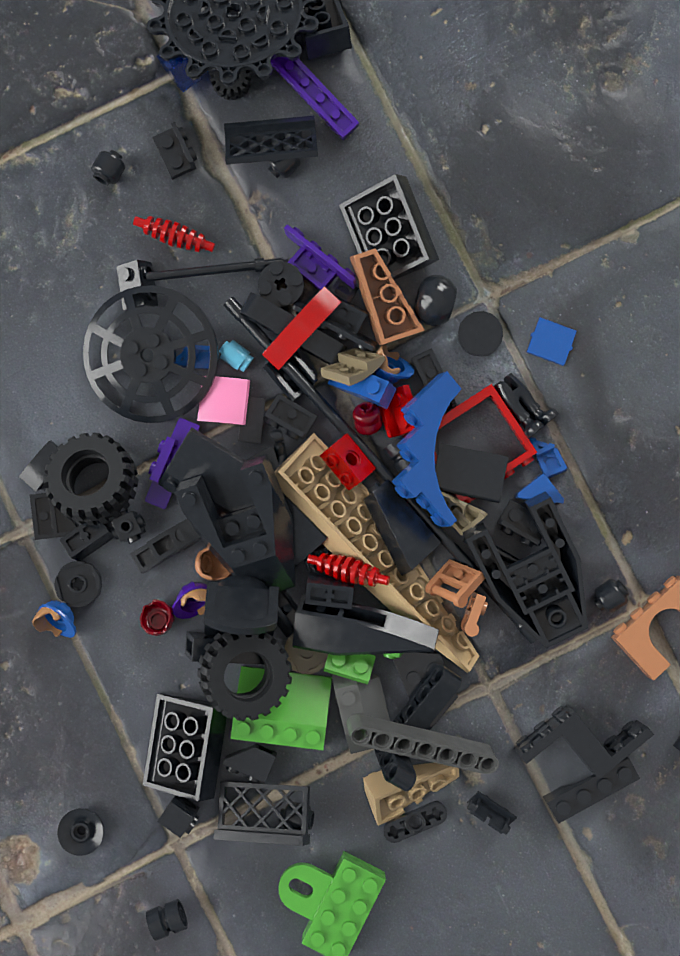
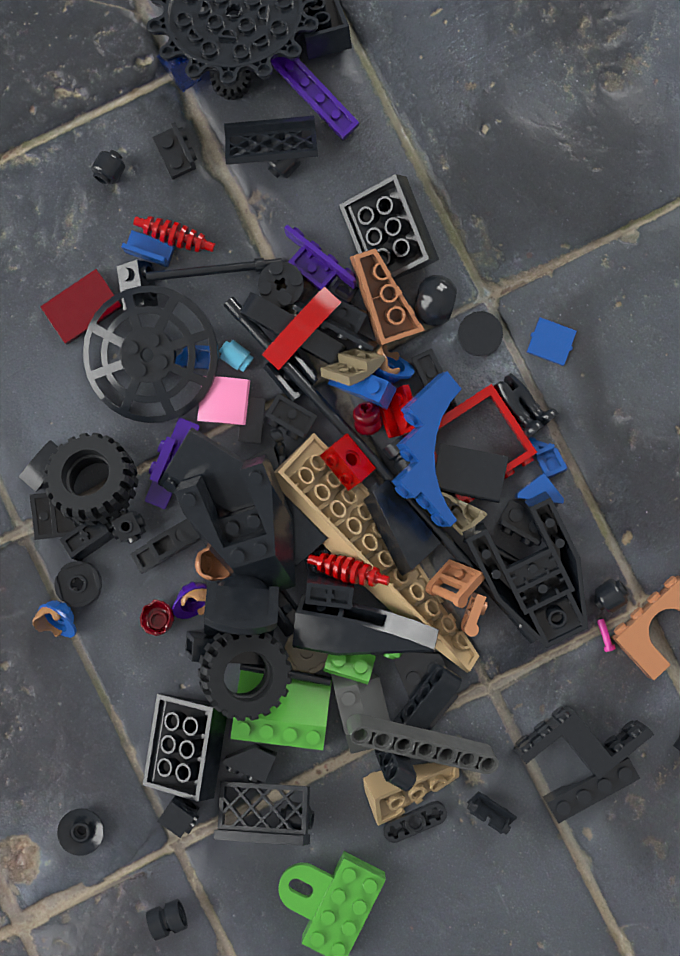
(75, 306): none -> dark red tile
(148, 248): none -> blue panel
(296, 675): none -> black bar
(605, 635): none -> dark pink piece

